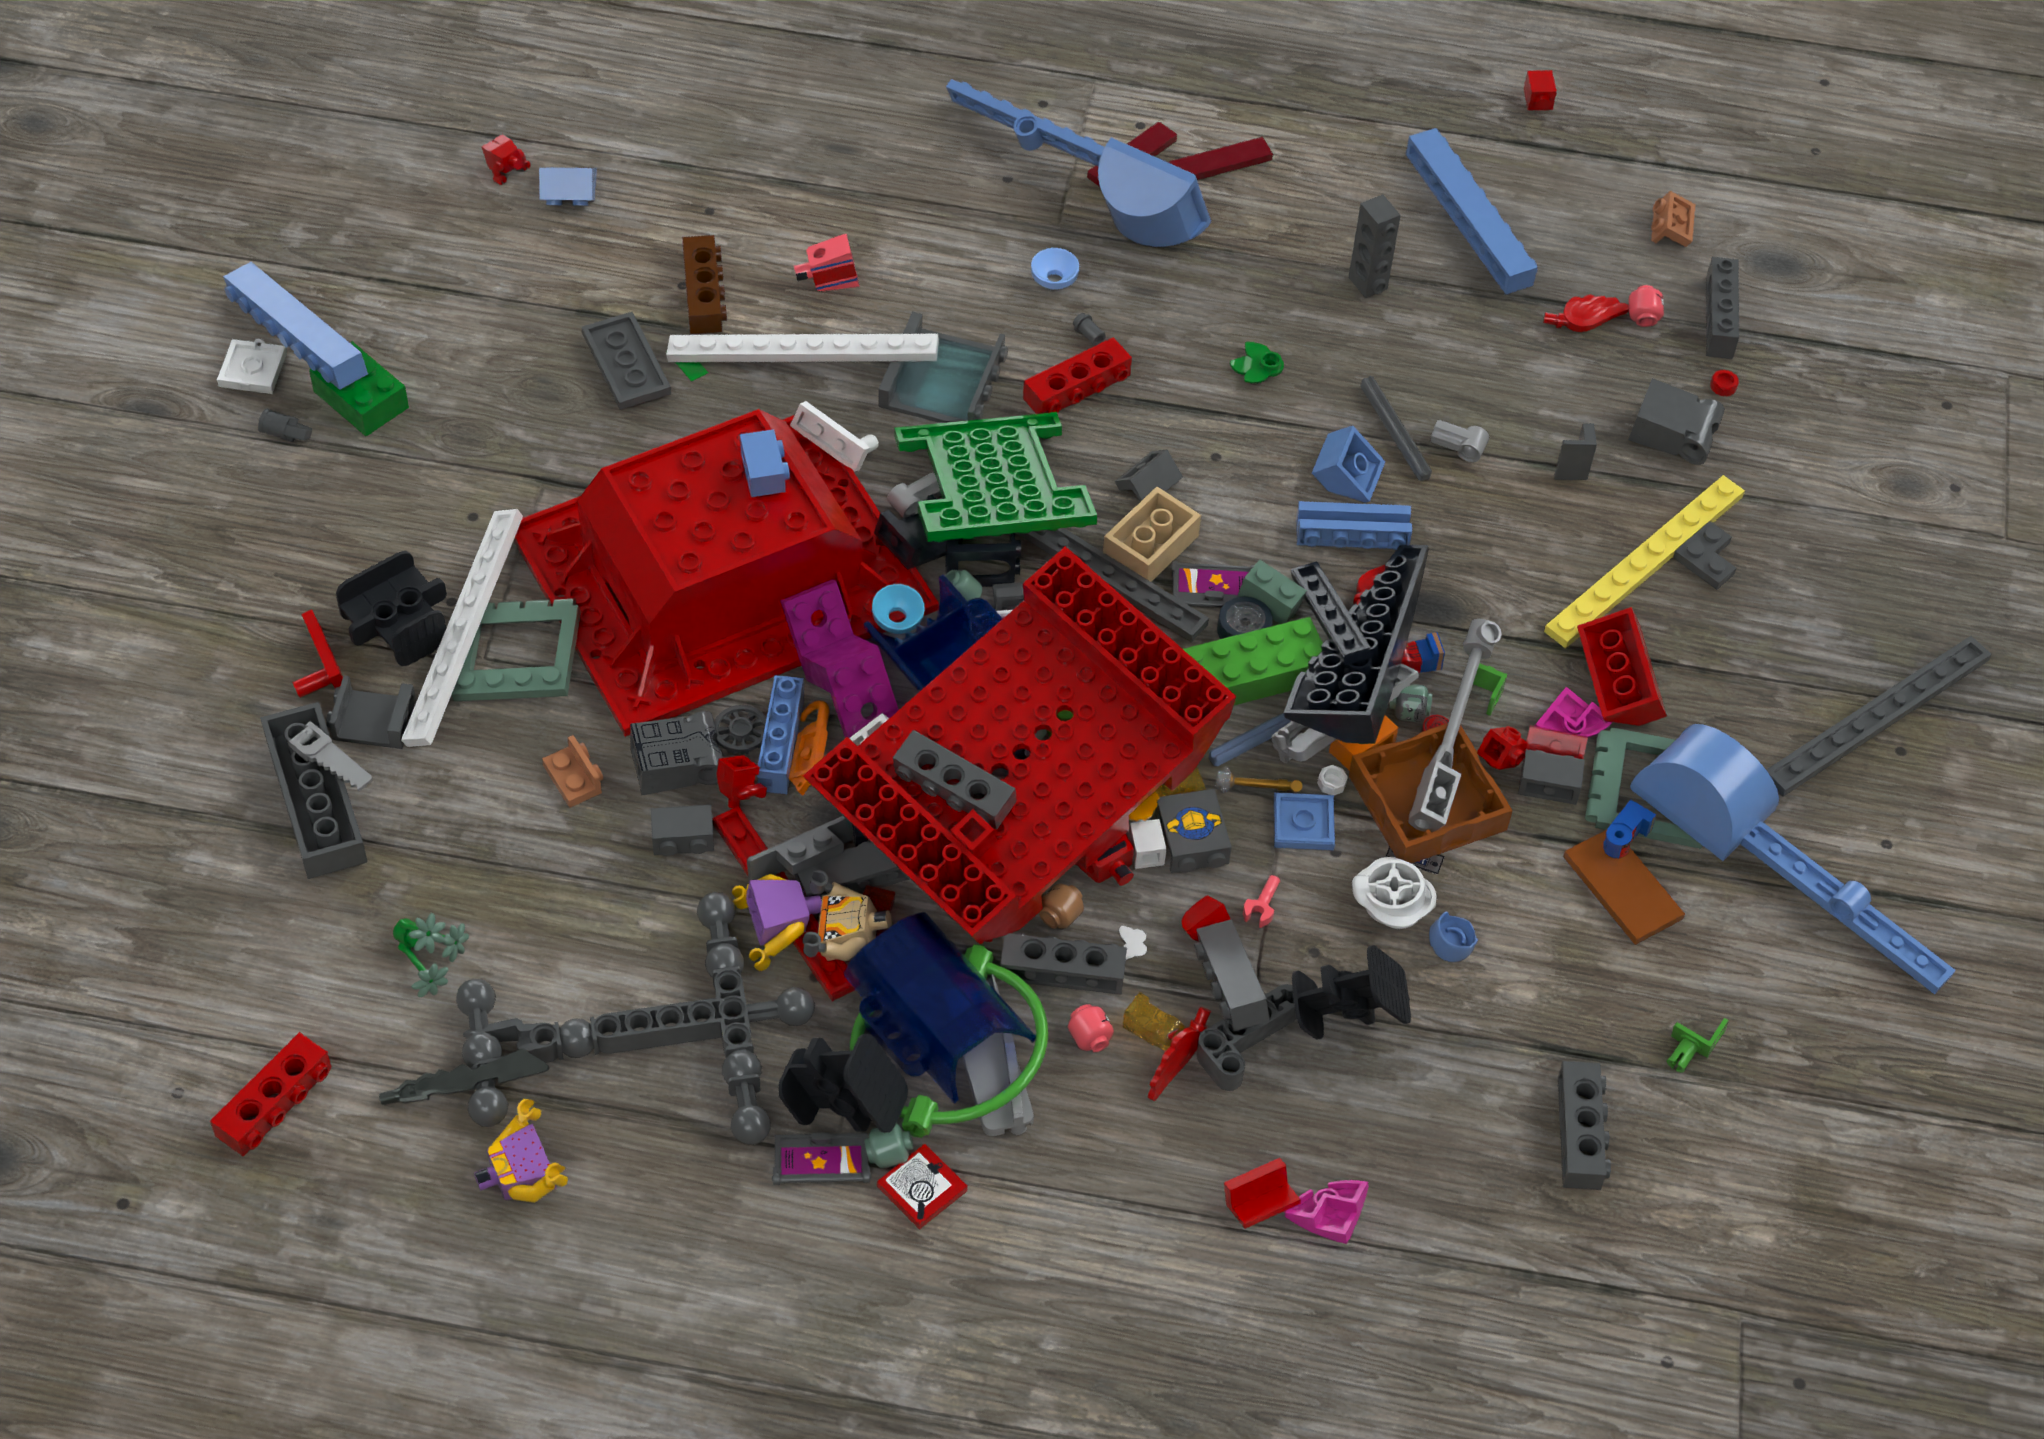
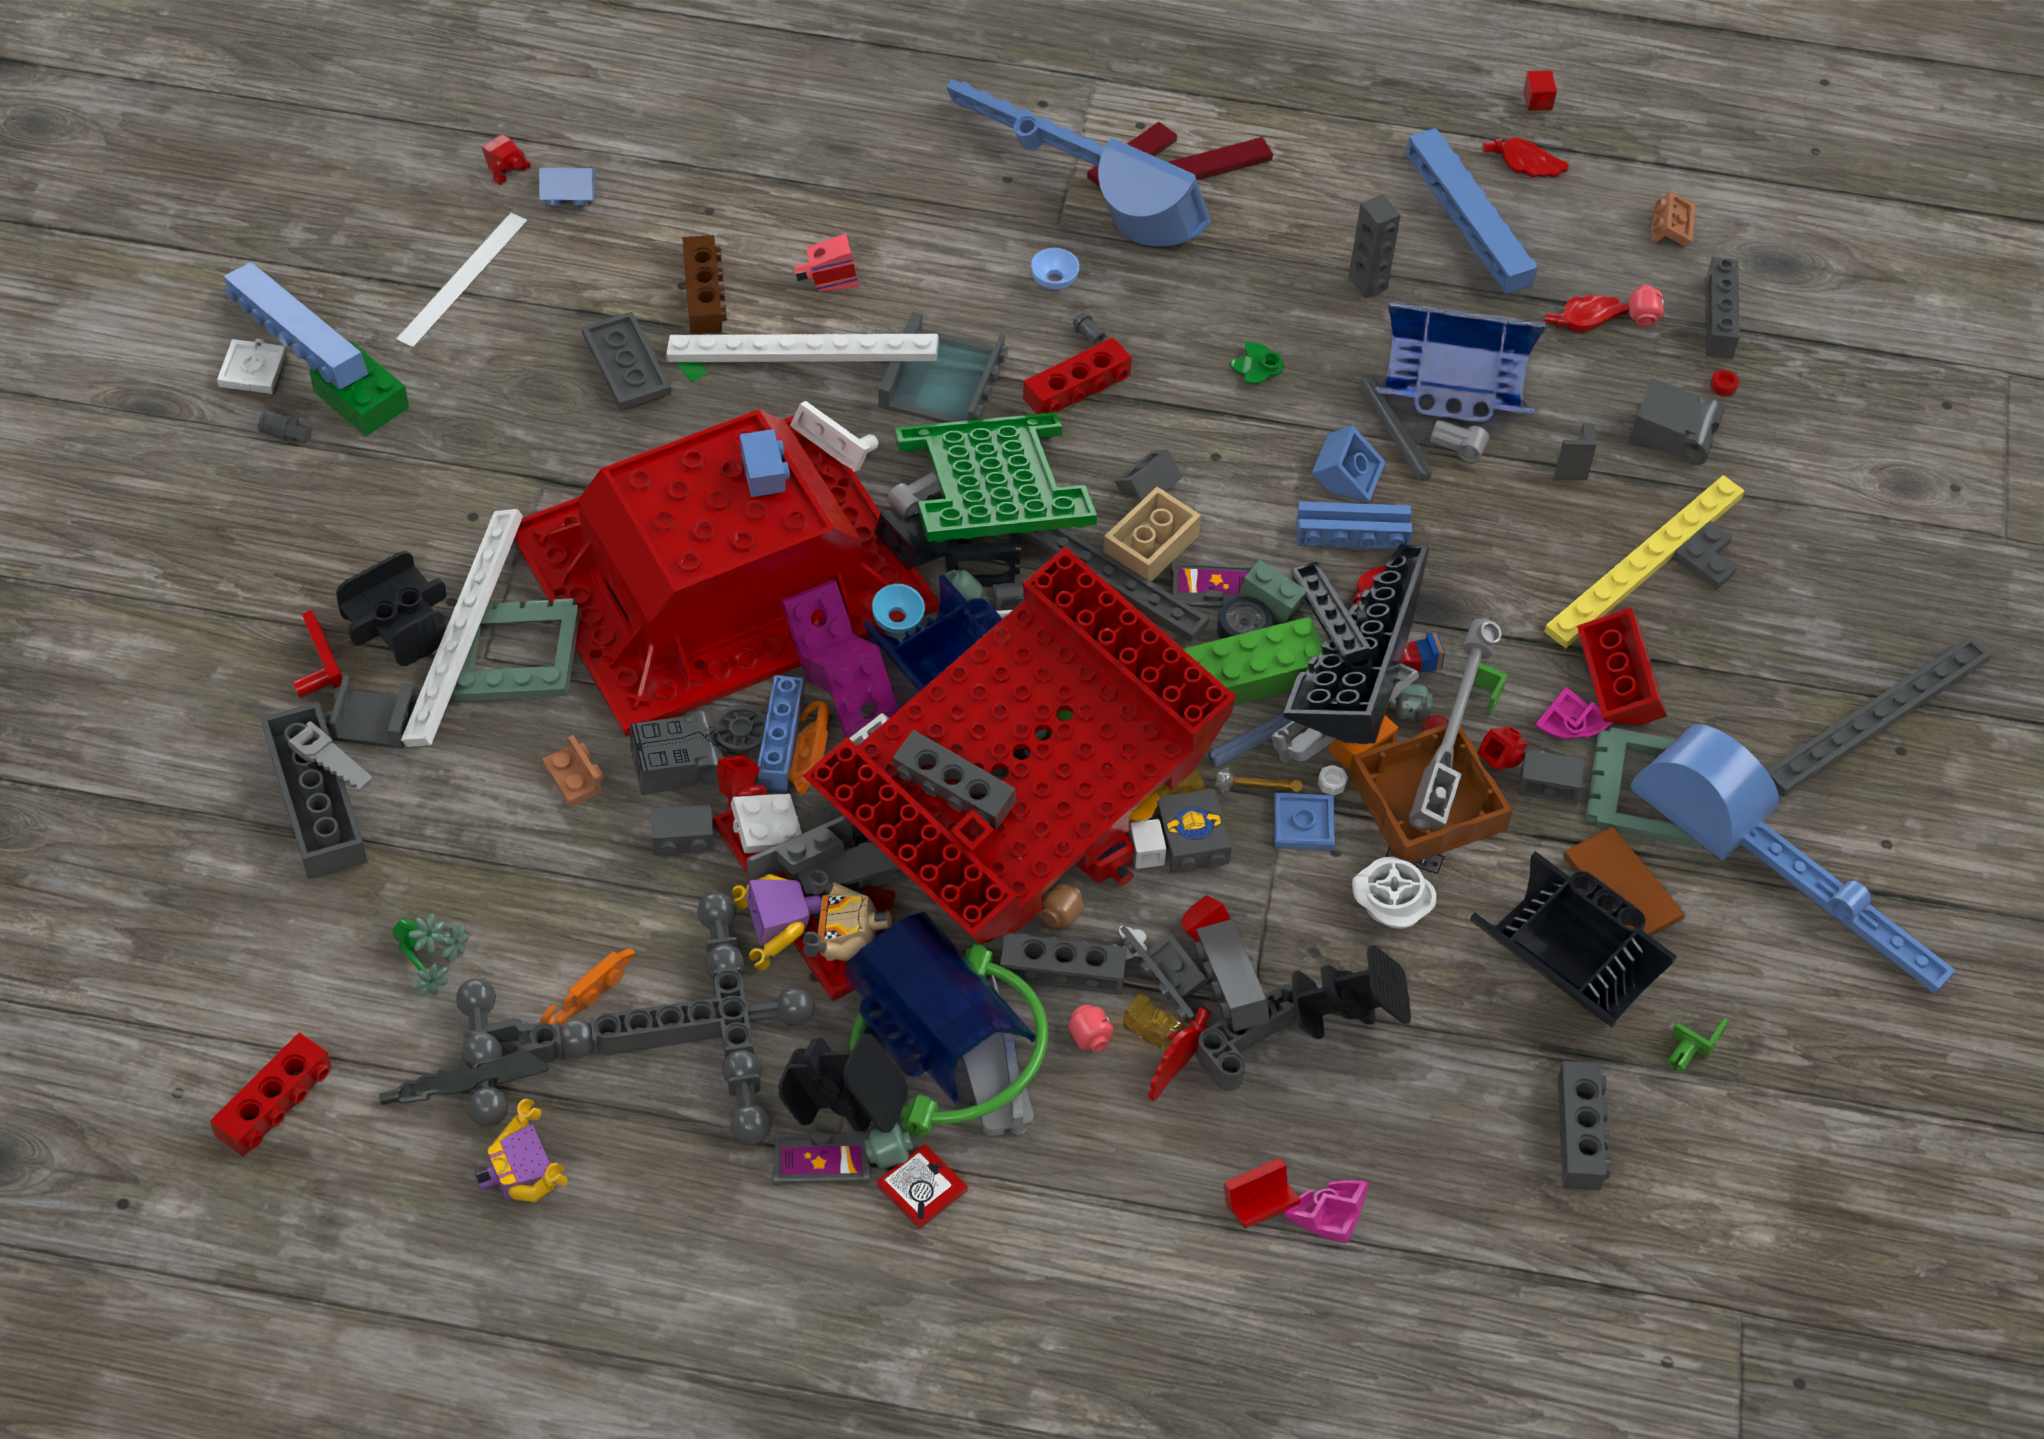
(461, 280): none -> white sticker
(589, 987): none -> orange plate
(764, 821): none -> white plate
(1172, 966): none -> dark grey bracket
(1262, 903): coral bar -> none
(1452, 938): medium blue hair -> none
(1459, 359): none -> clear blue panel
(1526, 157): none -> red animal
(1556, 742): plate -> none
(1579, 943): none -> black panel
(1625, 827): blue leg -> none

